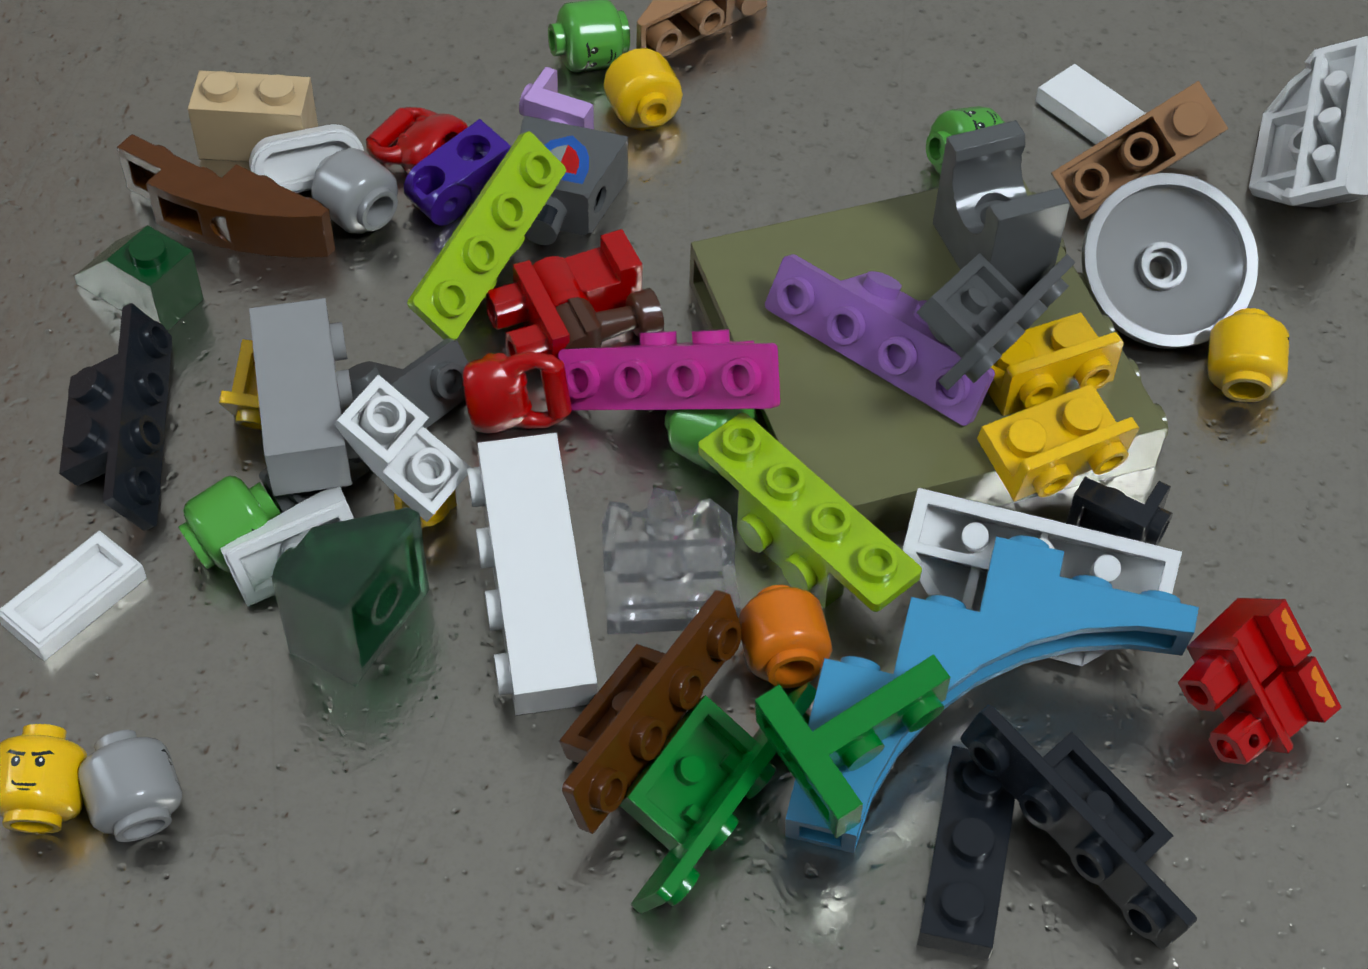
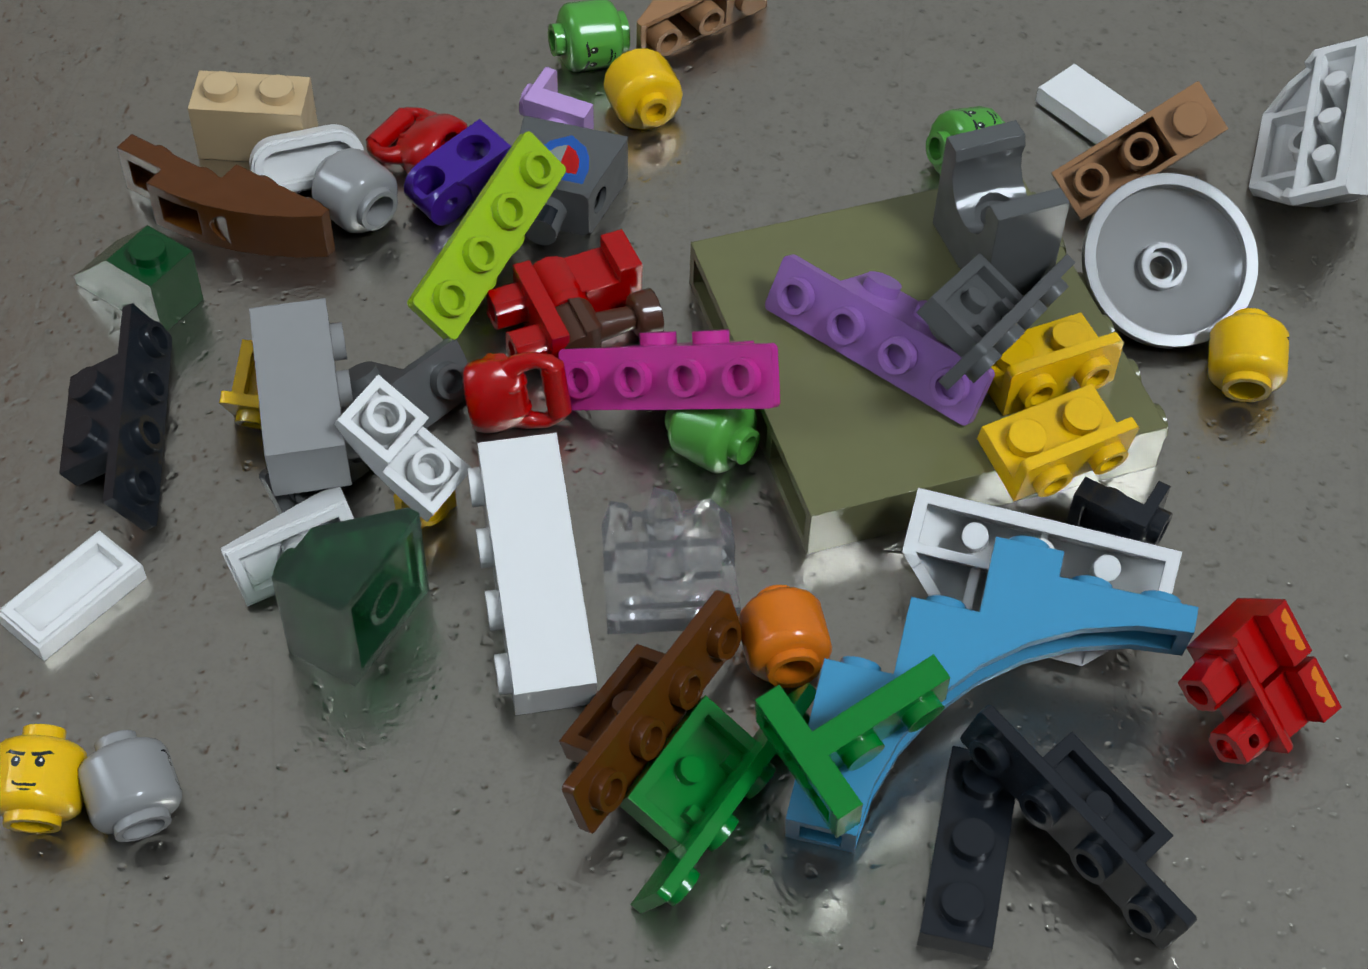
(223, 515): bright green head -> none
(805, 522): lime bracket -> none

